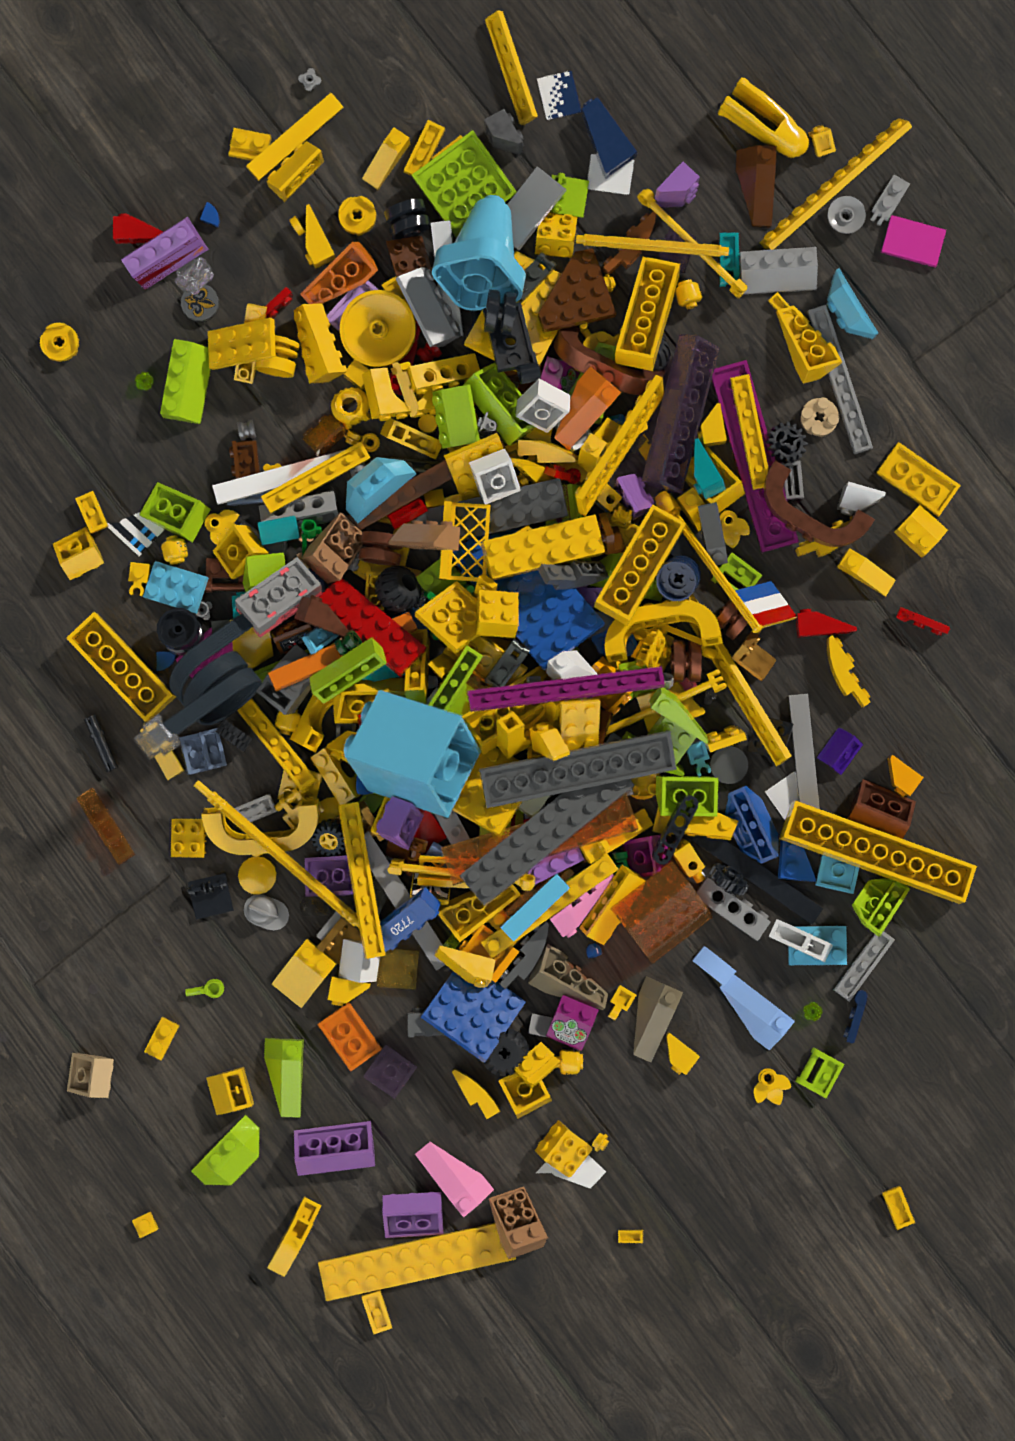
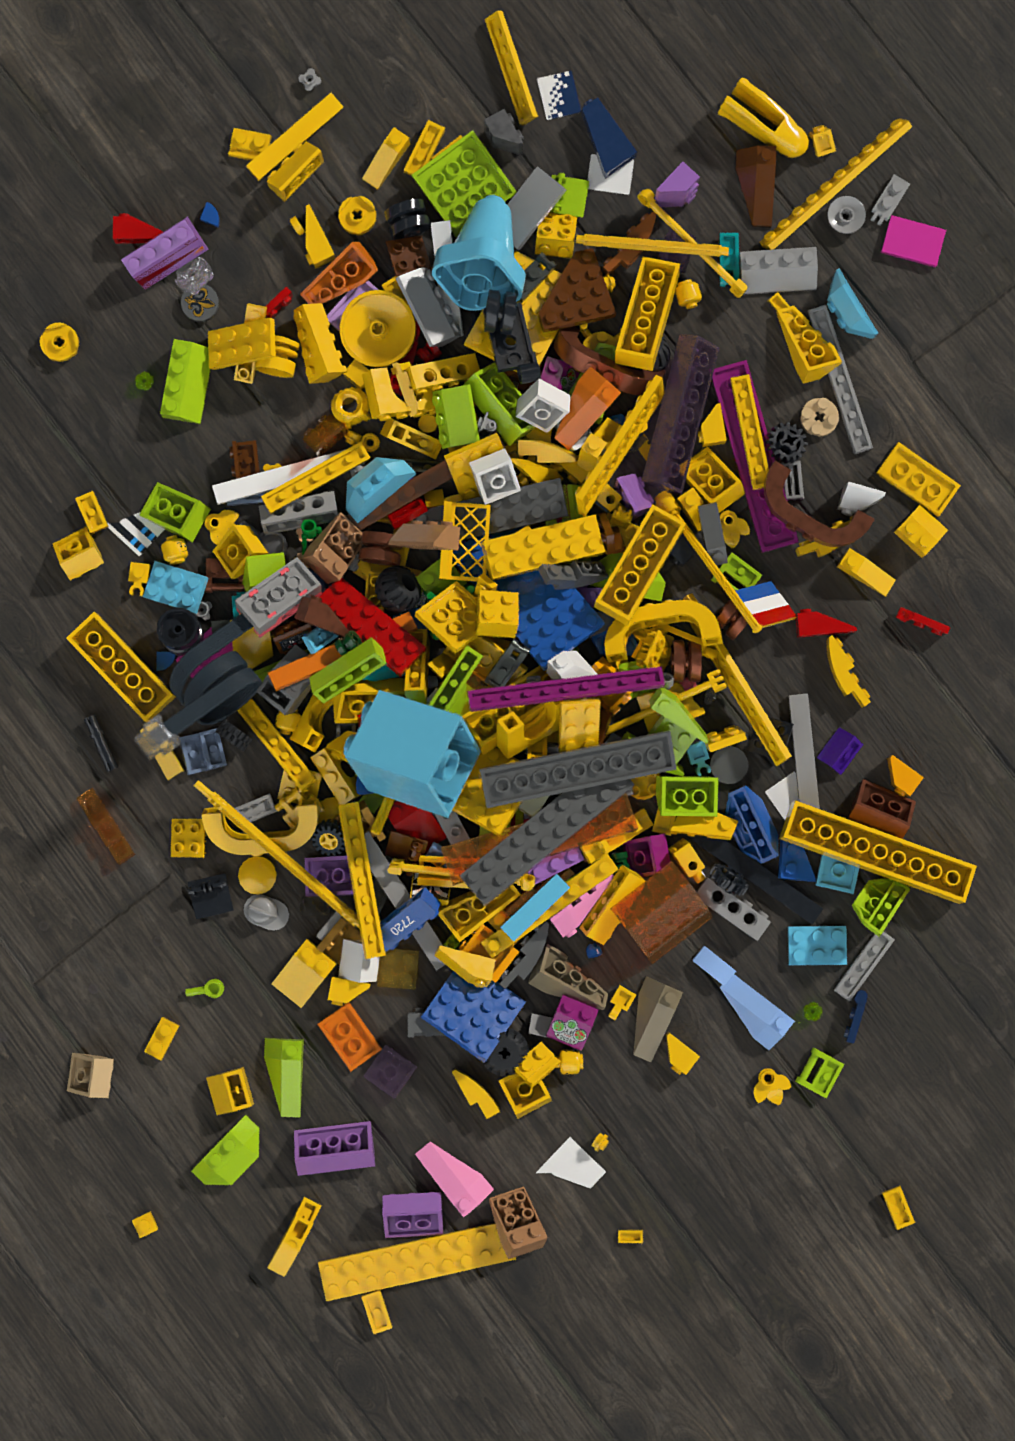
(246, 430): flat silver wheel -> none
(278, 530): teal panel -> none
(399, 822): medium lavender slope -> none
(548, 741): yellow slope -> none
(563, 1149): yellow bracket -> none
(572, 475): red plate -> none
(678, 831): black beam -> none
(681, 588): dark blue wheel -> none
(706, 474): teal slope -> none
(753, 657): pearl gold bracket -> none
(800, 940): white slope -> none

